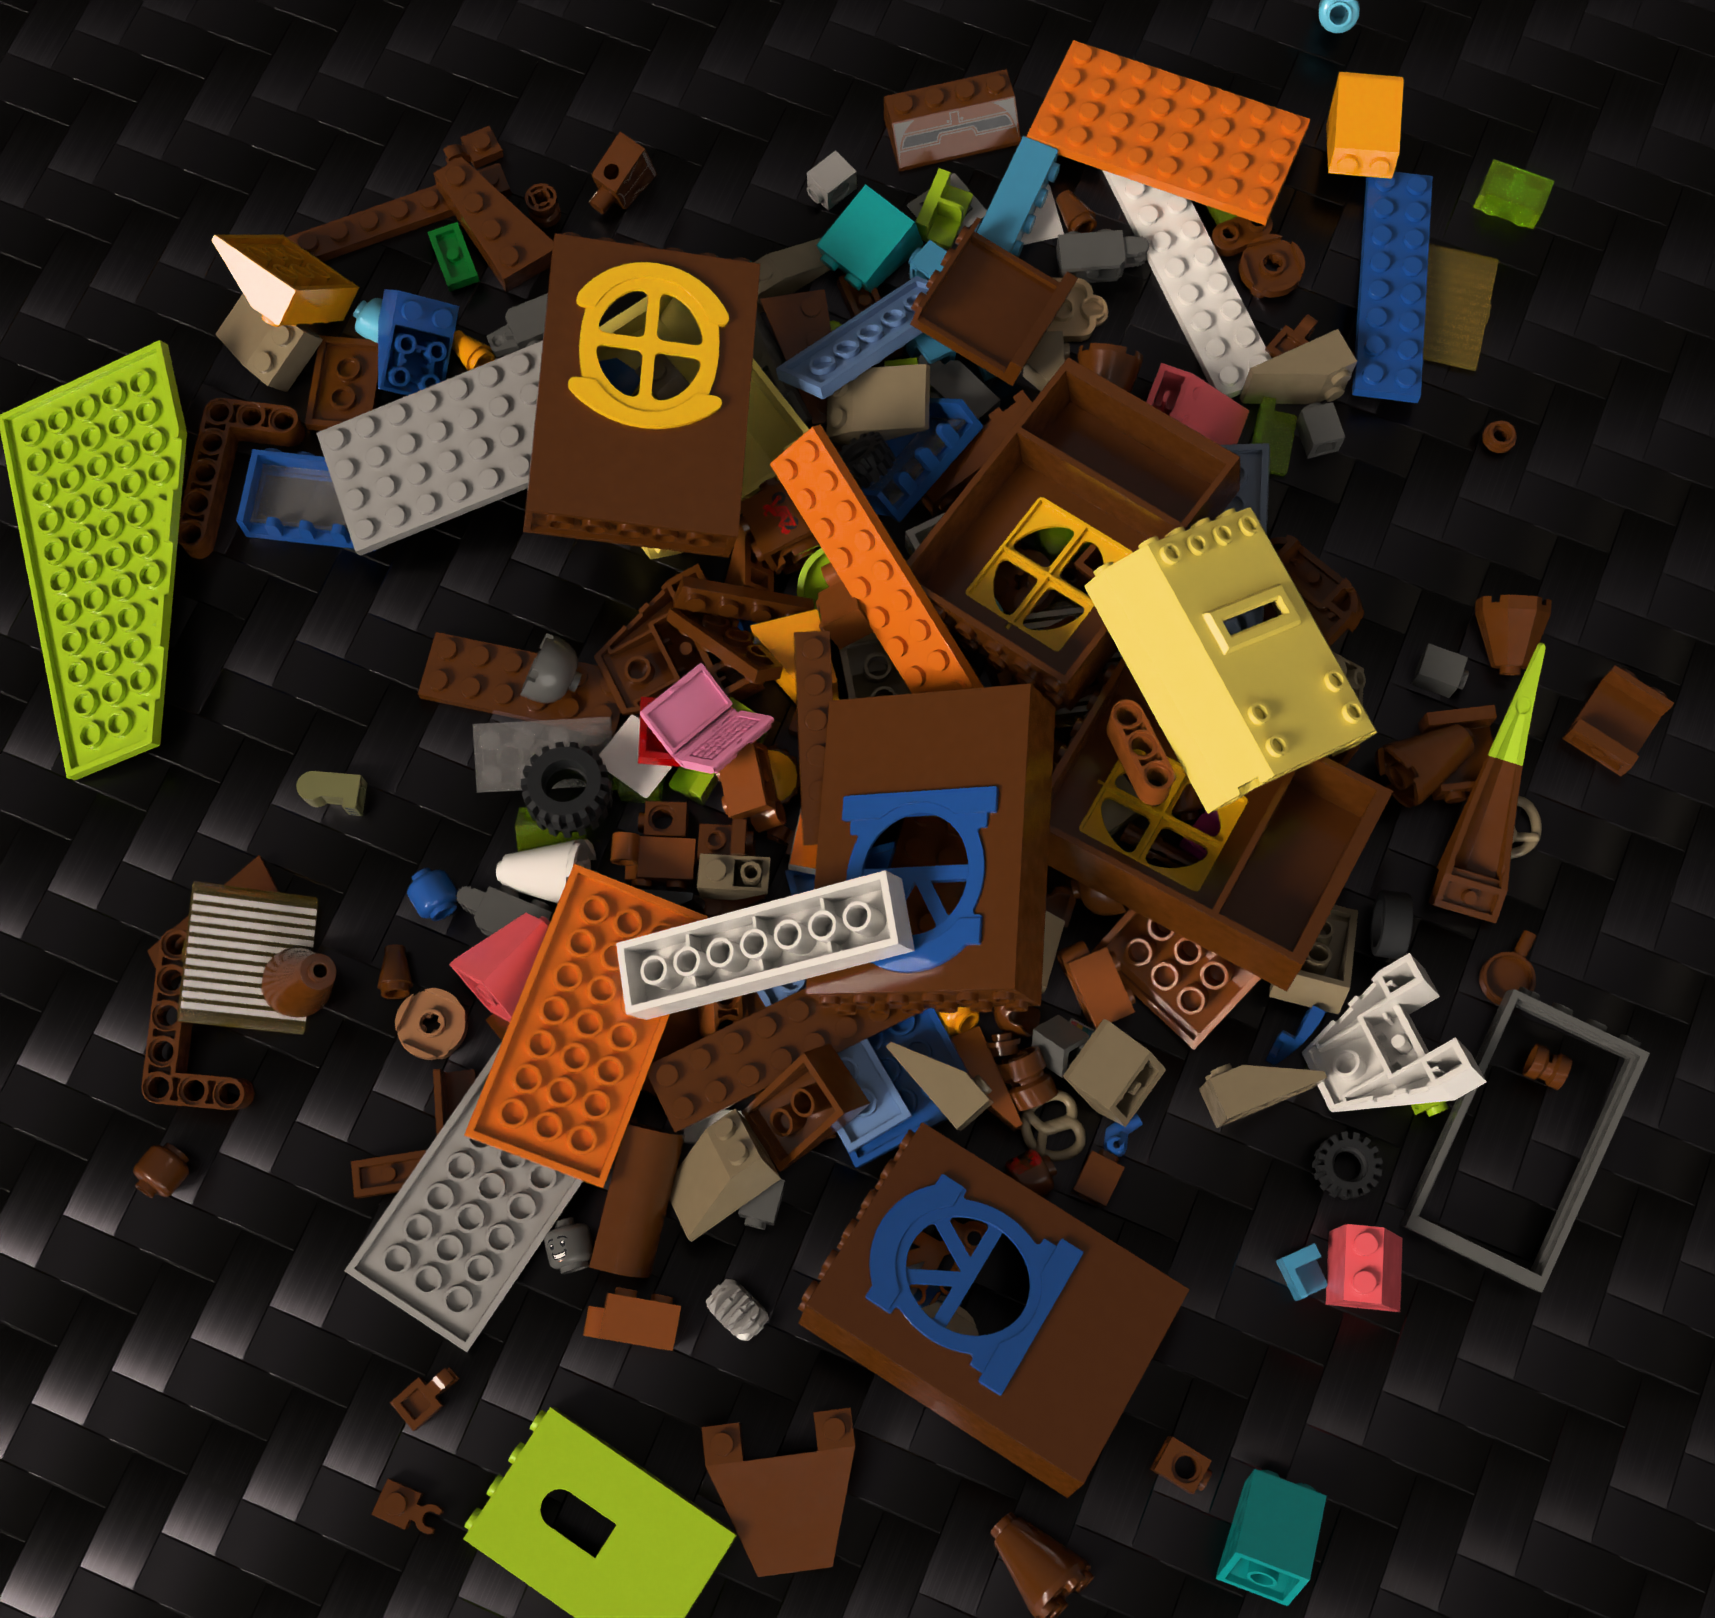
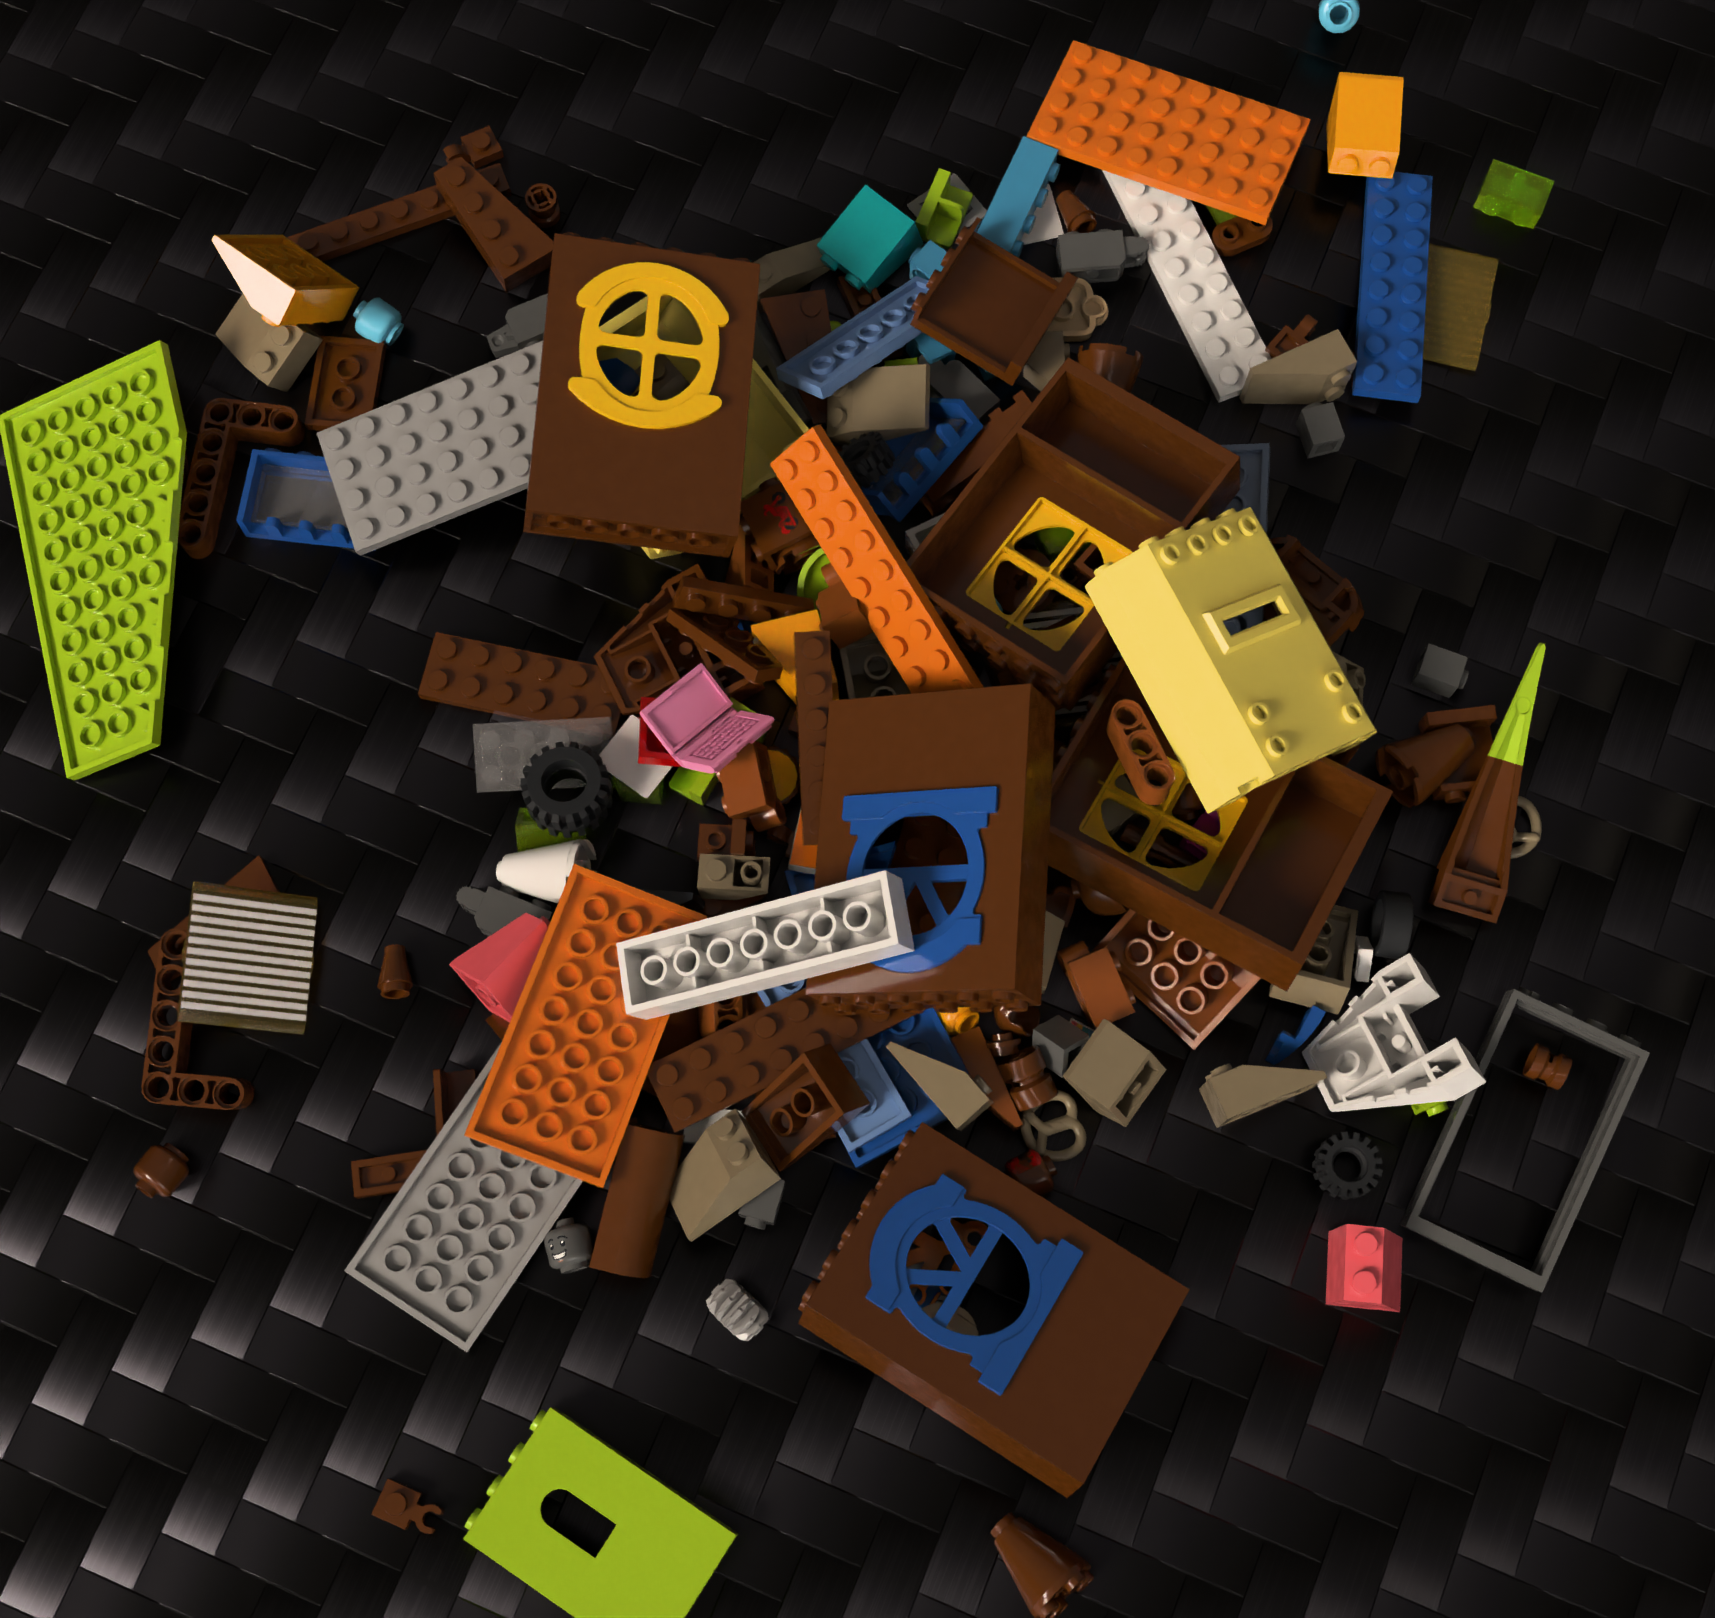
(298, 982): reddish brown cone -> none
(333, 788): olive leg -> none
(413, 341): blue slope -> none
(421, 1400): reddish brown plate -> none
(432, 894): blue head -> none
(440, 1042): medium nougat plate -> none
(453, 256): green plate -> none
(471, 351): light orange cone -> none
(552, 671): dark grey cylinder -> none
(621, 174): reddish brown torso -> none
(634, 1320): dark orange hinge -> none
(656, 860): dark orange hinge -> none
(677, 811): reddish brown brick -> none
(785, 1504): reddish brown wedge -> none
(831, 180): light grey brick -> none
(952, 120): reddish brown slope -> none
(1098, 1178): reddish brown brick -> none
(1117, 1136): blue arm -> none
(1165, 1465): reddish brown brick -> none
(1197, 405): coral slope -> none
(1266, 282): reddish brown plate -> none
(1272, 1537): teal slope -> none
(1278, 431): clear neon green panel -> none
(1302, 1272): dark azure panel -> none
(1363, 960): none -> white tile
(1502, 429): reddish brown plate -> none
(1509, 970): reddish brown piece -> none
(1512, 629): reddish brown cone -> none
(1617, 720): reddish brown panel -> none

